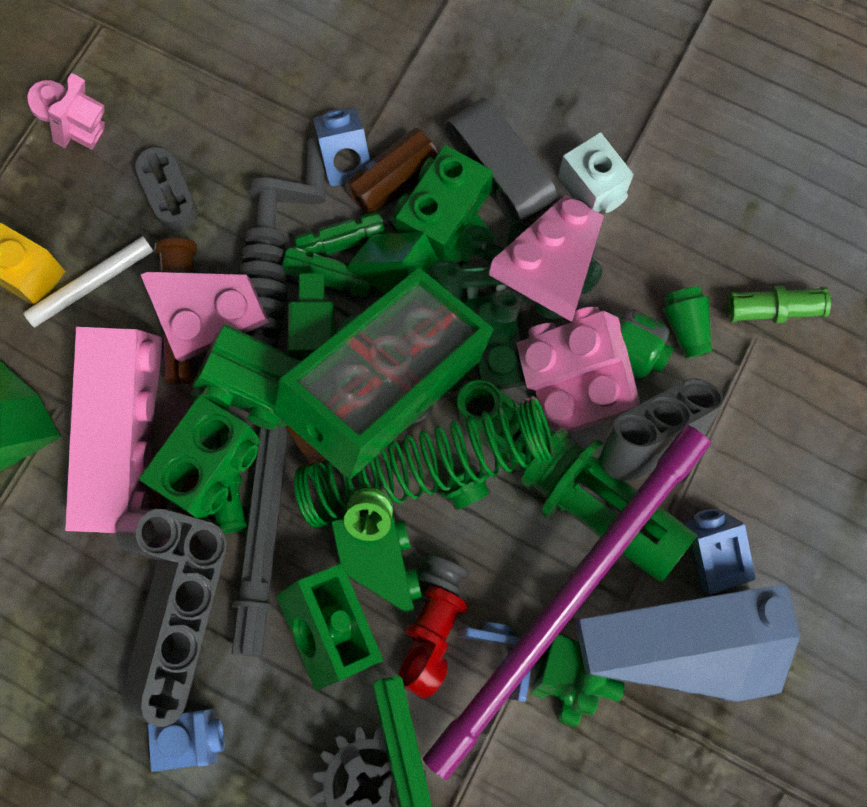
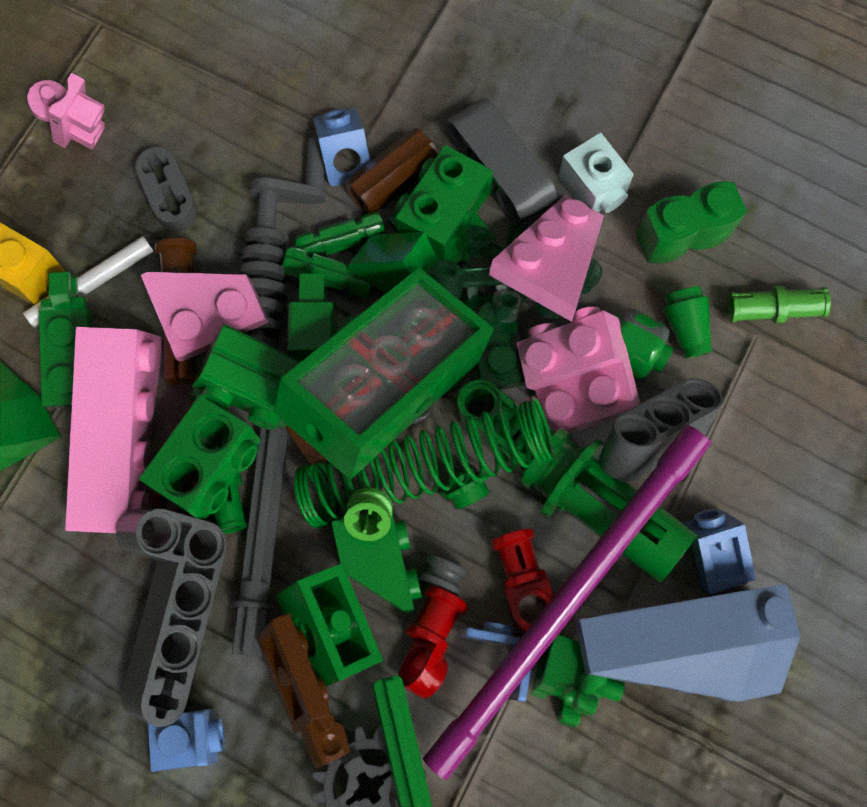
(57, 333): none -> green hinge
(301, 691): none -> reddish brown hinge
(522, 581): none -> red connector
(690, 222): none -> green brick

